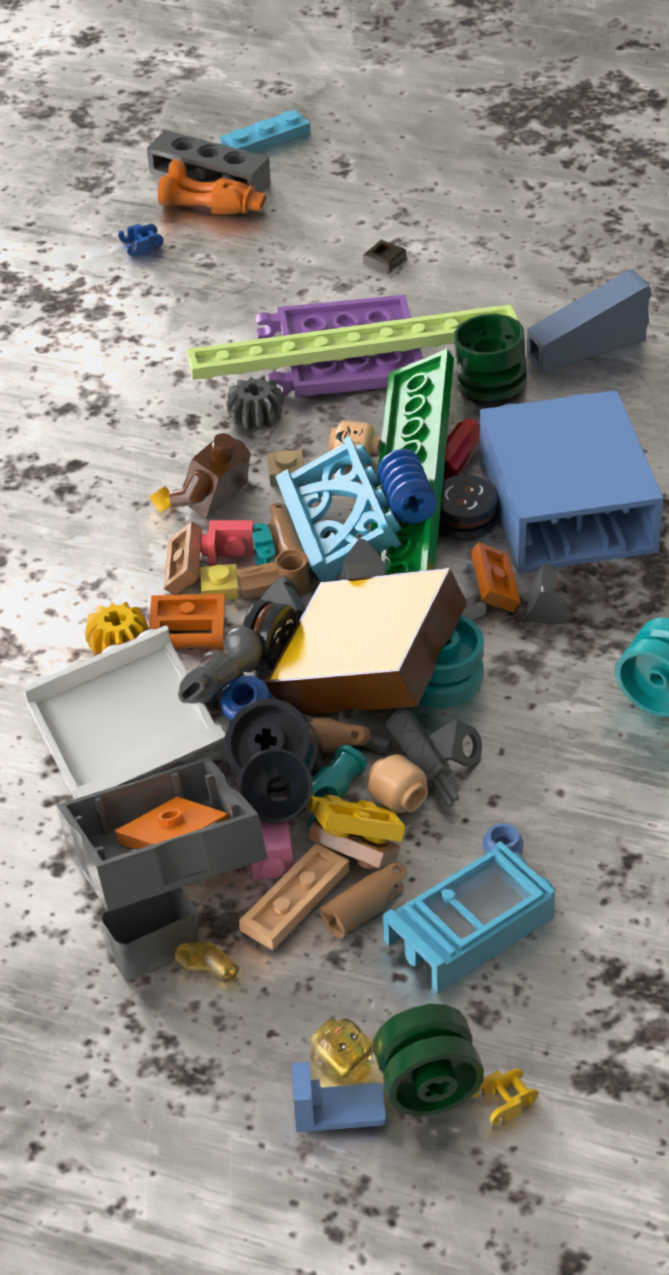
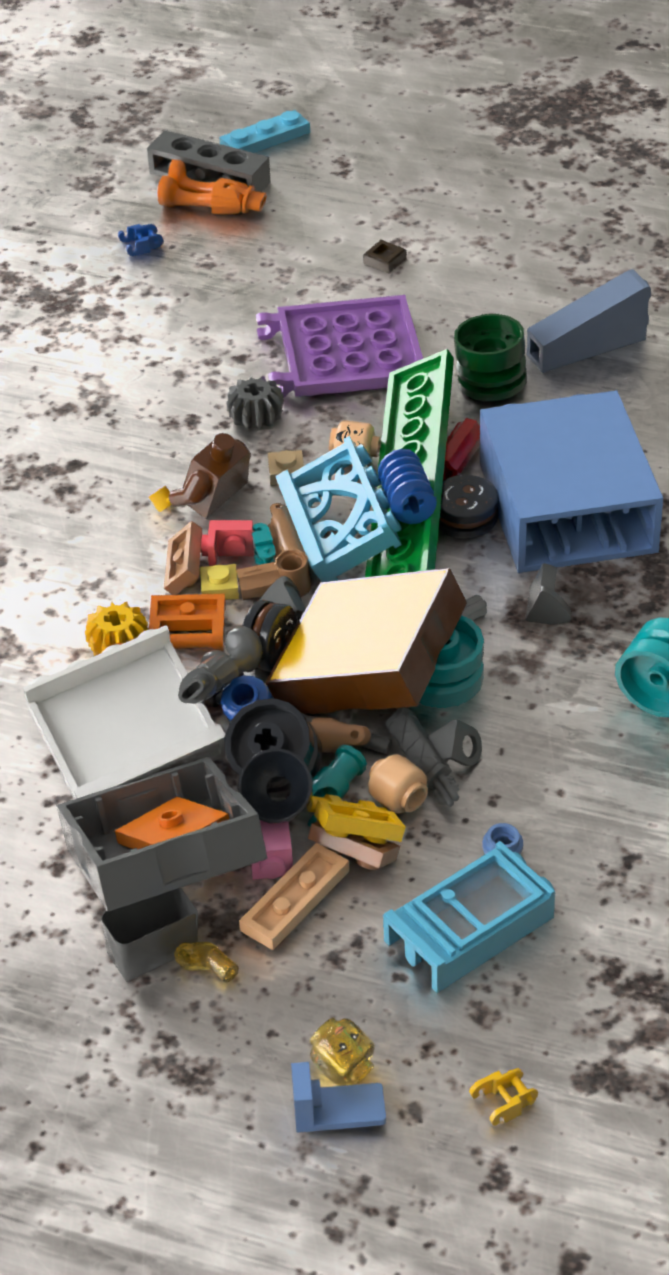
(331, 344): yellowish green plate -> none
(362, 562): dark grey tile -> none
(363, 900): medium nougat piece -> none
(428, 1060): dark green wheel -> none
(495, 577): orange plate -> none

